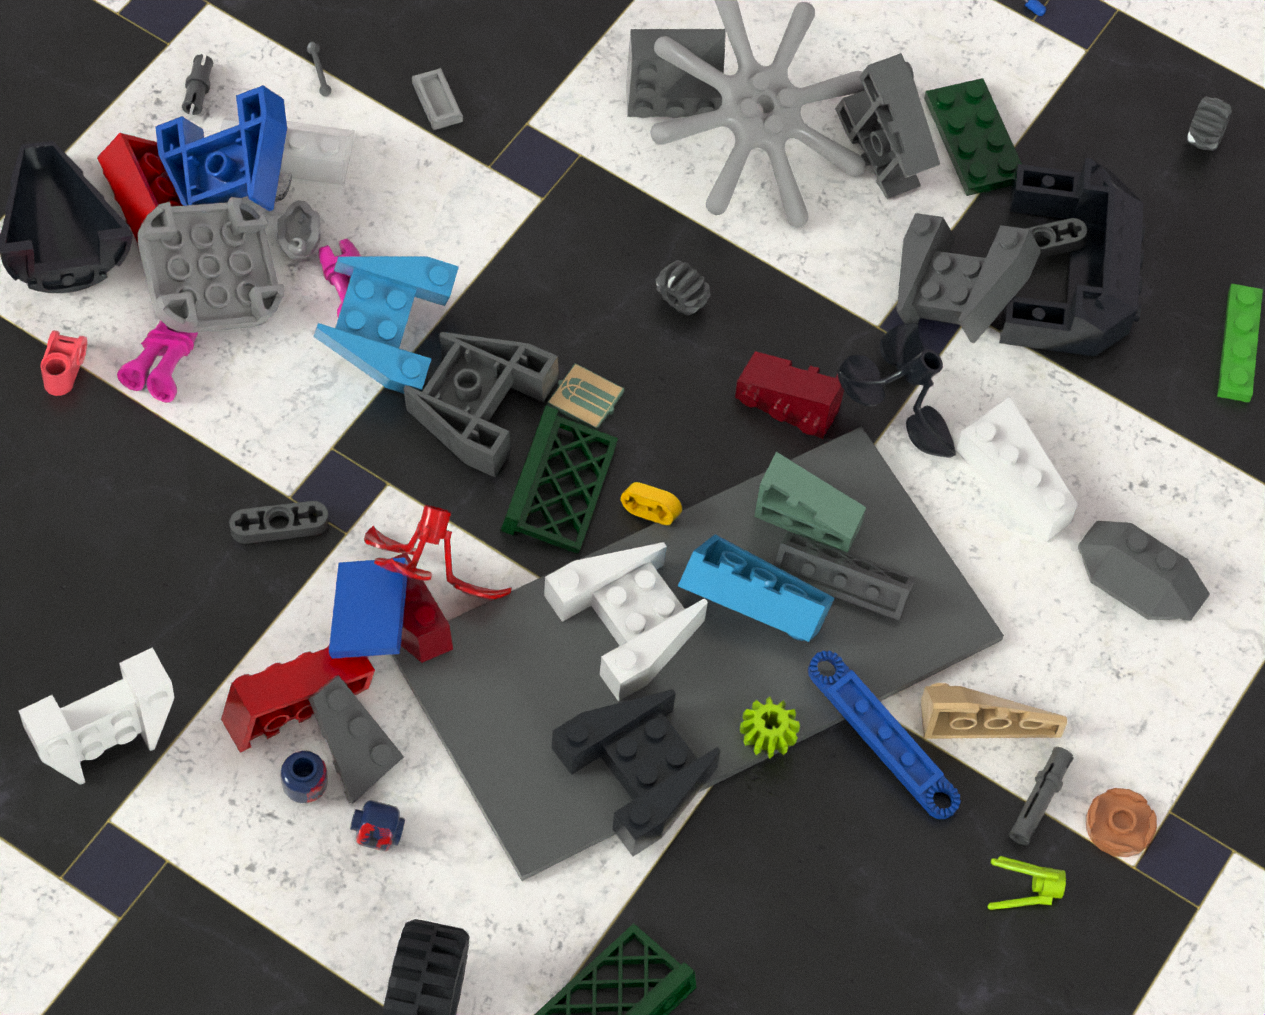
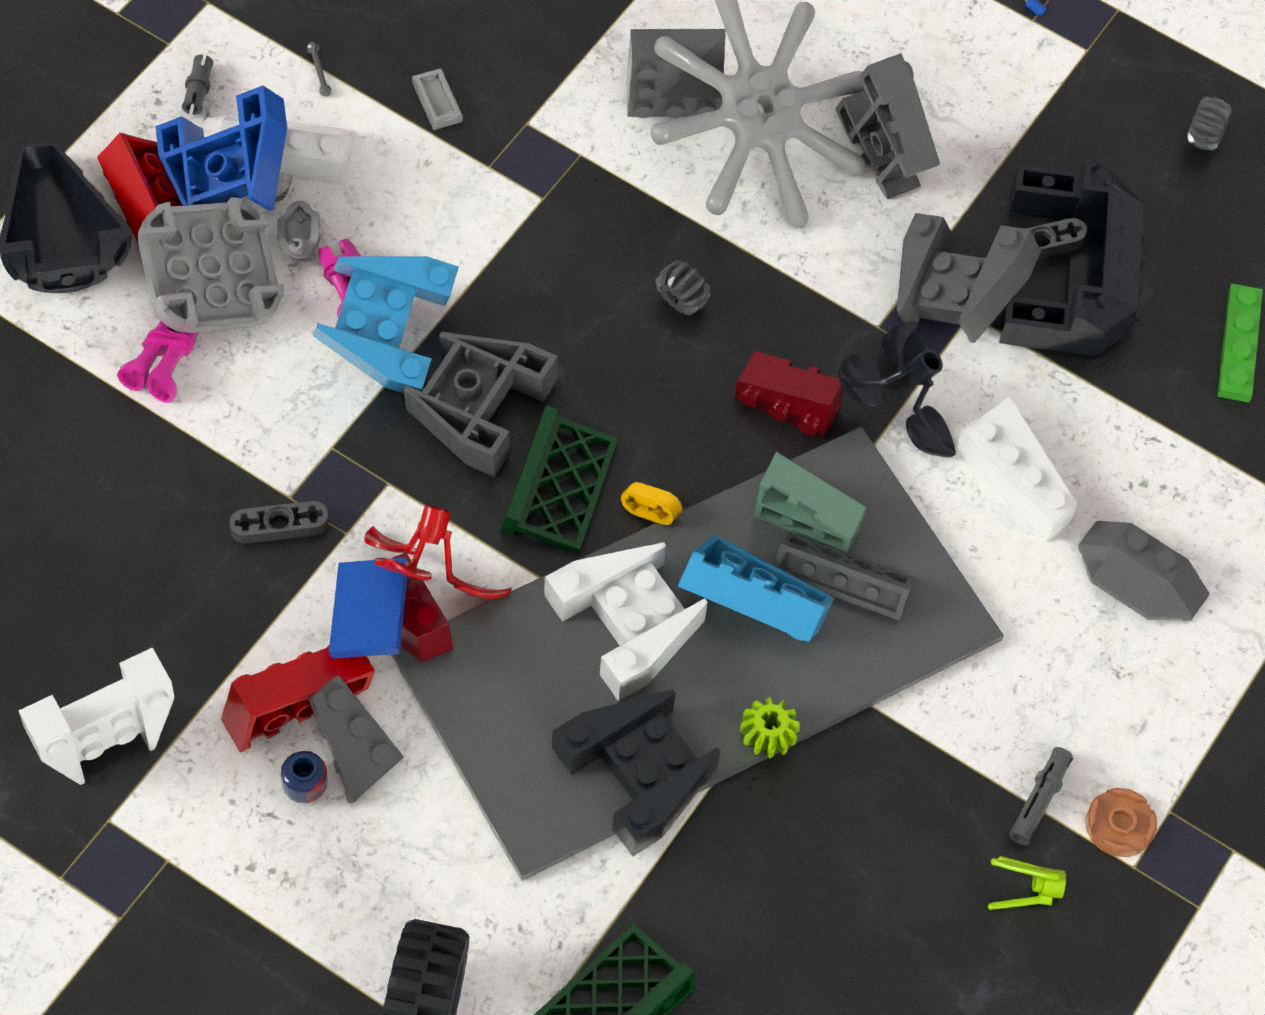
(64, 358): coral piece -> none
(377, 825): dark blue head -> none
(585, 397): piece -> none
(884, 734): blue plate -> none
(973, 714): tan wedge -> none
(974, 135): dark green plate -> none

